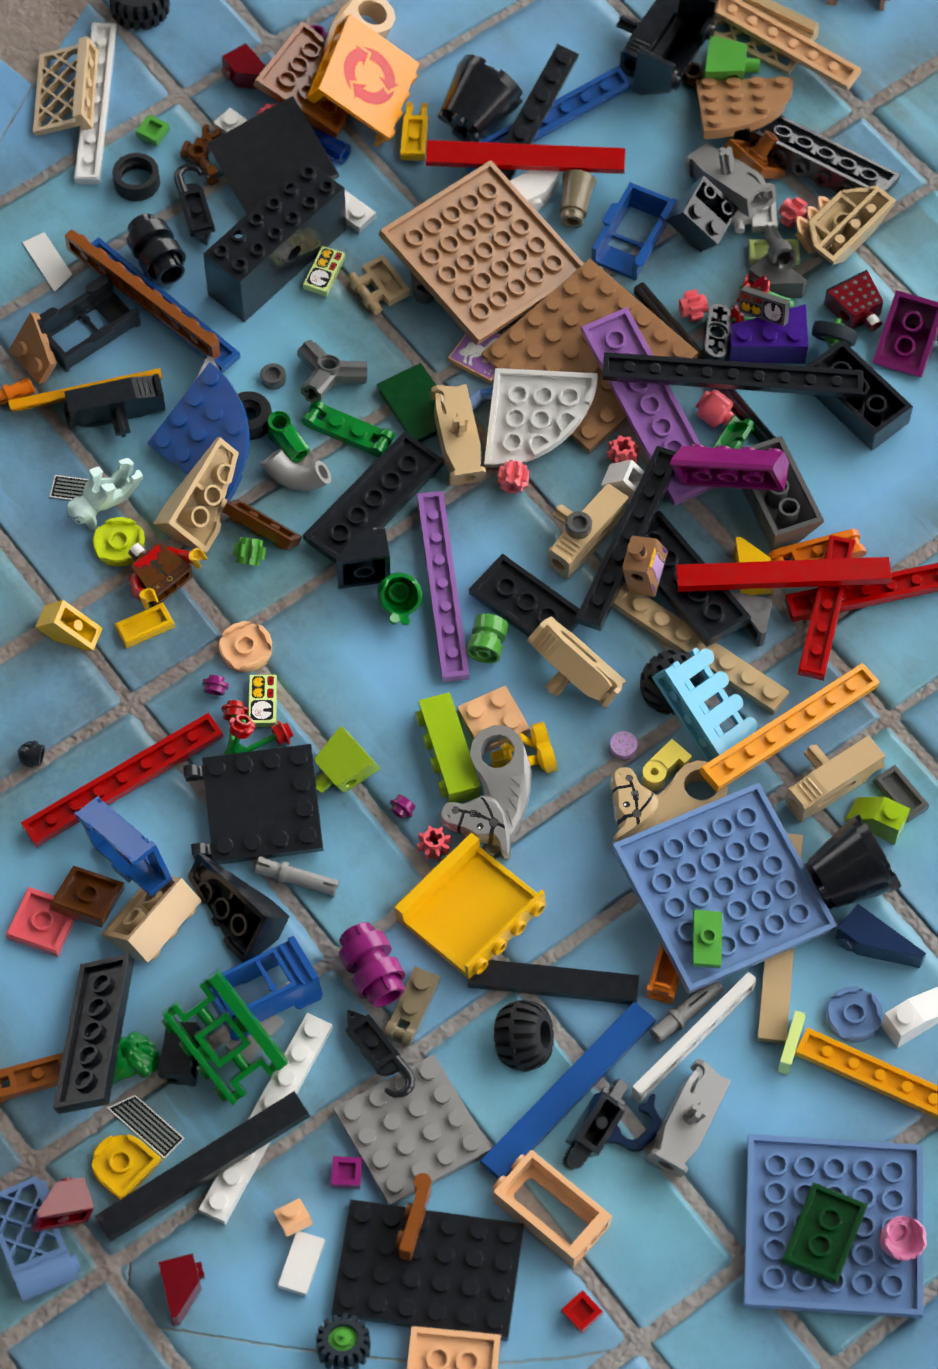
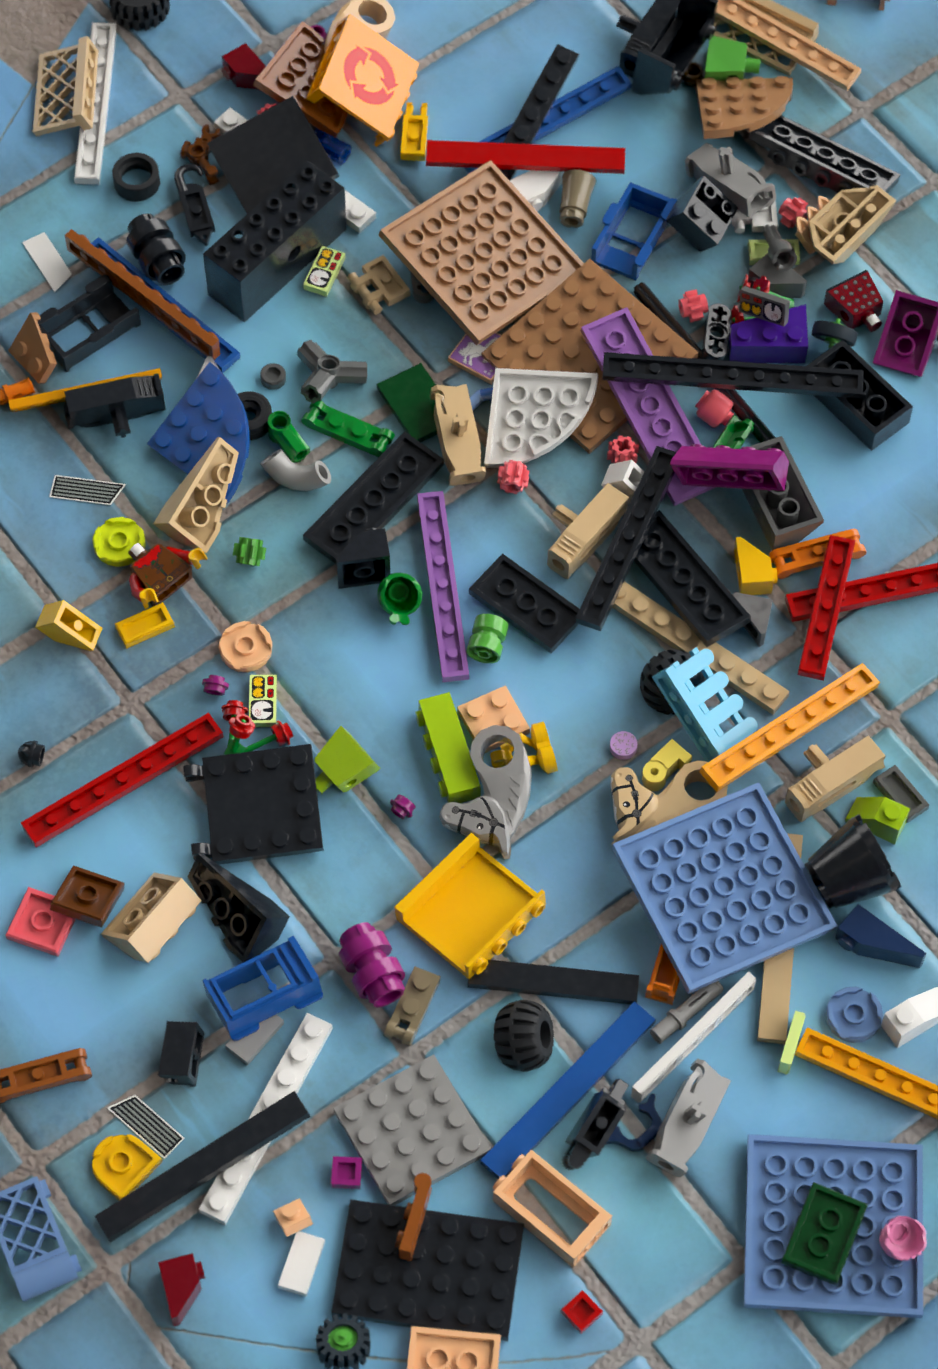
(65, 1205): slope -> none
(94, 1034): black plate -> none
(103, 493): light aqua animal -> none
(124, 846): blue piece -> none
(135, 1057): green hair -> none
(152, 130): bright green plate -> none
(241, 1024): green fence -> none
(262, 524): reddish brown plate -> none
(296, 876): light grey pin -> none
(379, 1051): black plate -> none
(426, 845): coral gear -> none
(478, 98): black cone -> none
(575, 663): tan piece -> none
(578, 525): dark grey tile -> none
(644, 559): medium nougat torso -> none
(706, 939): bright green plate -> none
(756, 155): dark orange plate -> none
(783, 574): red tile -> none

